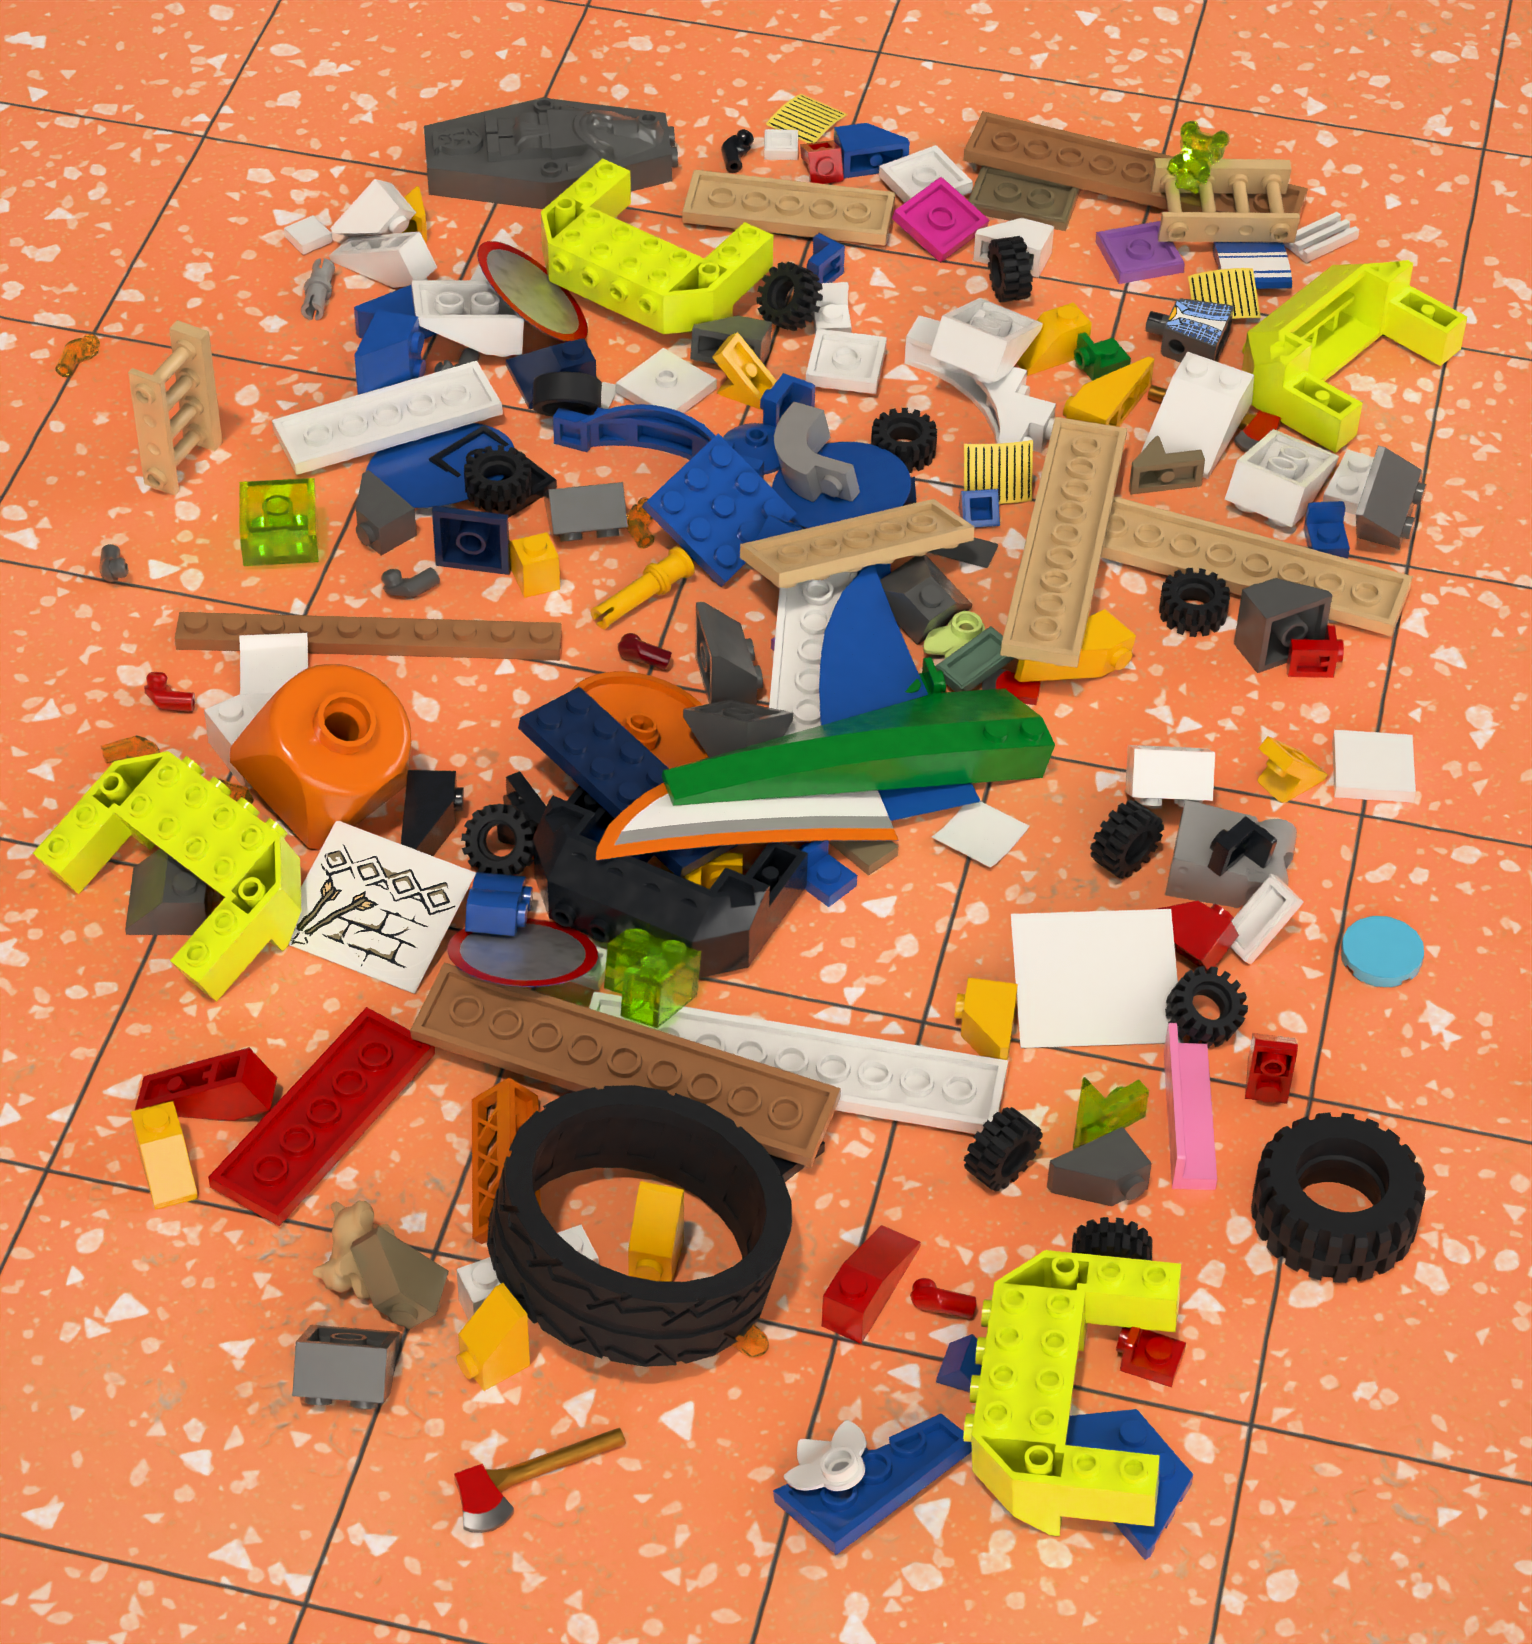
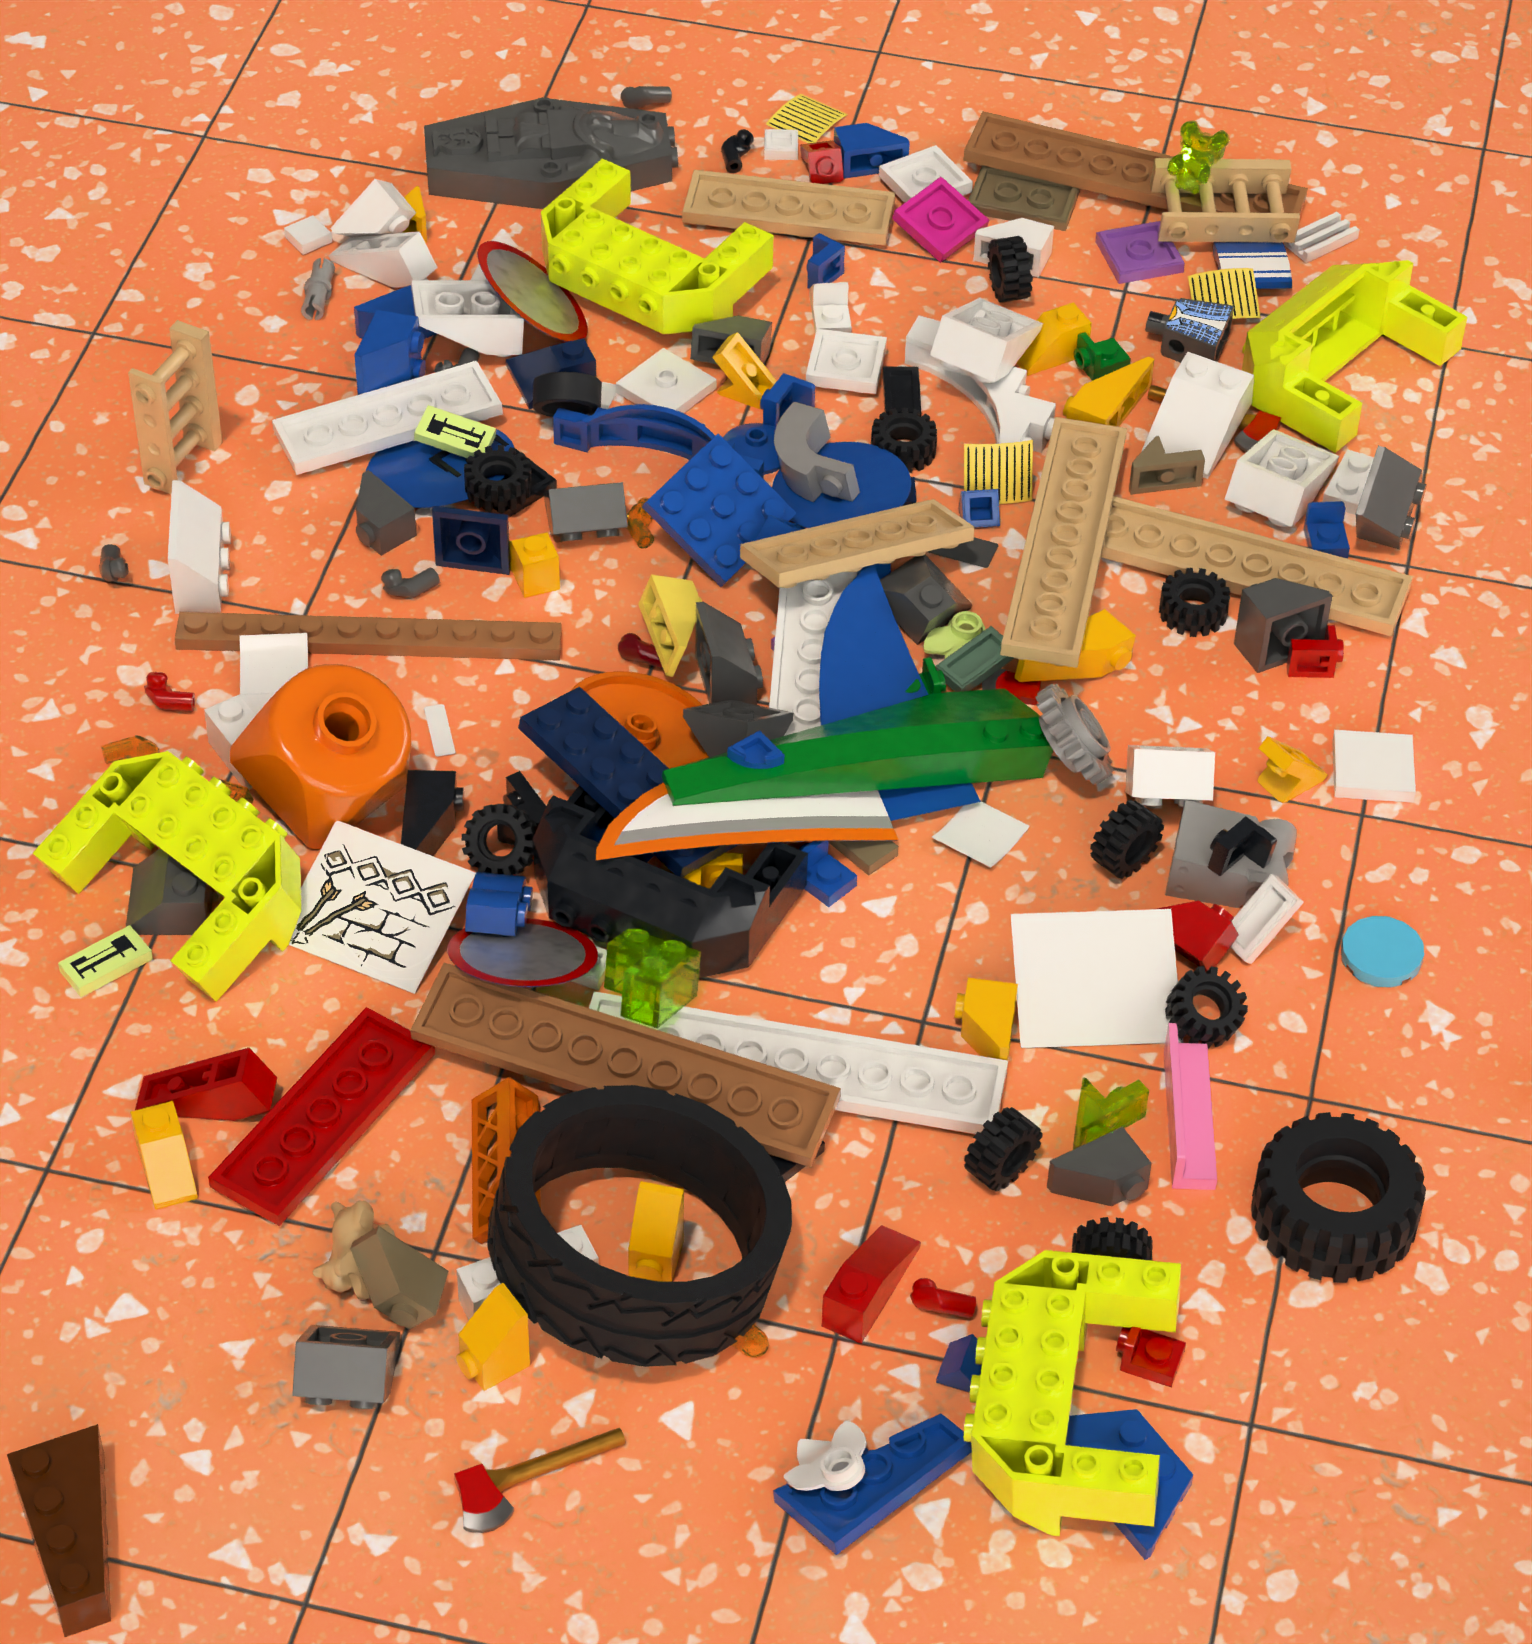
(66, 1515): none -> reddish brown wedge
(76, 352): clear yellow arm -> none
(105, 961): none -> yellowish green tile
(197, 551): none -> white slope
(278, 522): clear neon green brick -> none
(439, 730): none -> white sticker
(453, 432): none -> yellowish green tile
(645, 95): none -> dark grey arm
(655, 580): yellow pin -> none
(670, 617): none -> light yellow slope
(756, 750): none -> blue tile
(803, 299): black tyre -> none
(901, 389): none -> black tile
(1074, 733): none -> light grey gear
(1270, 1068): red slope -> none

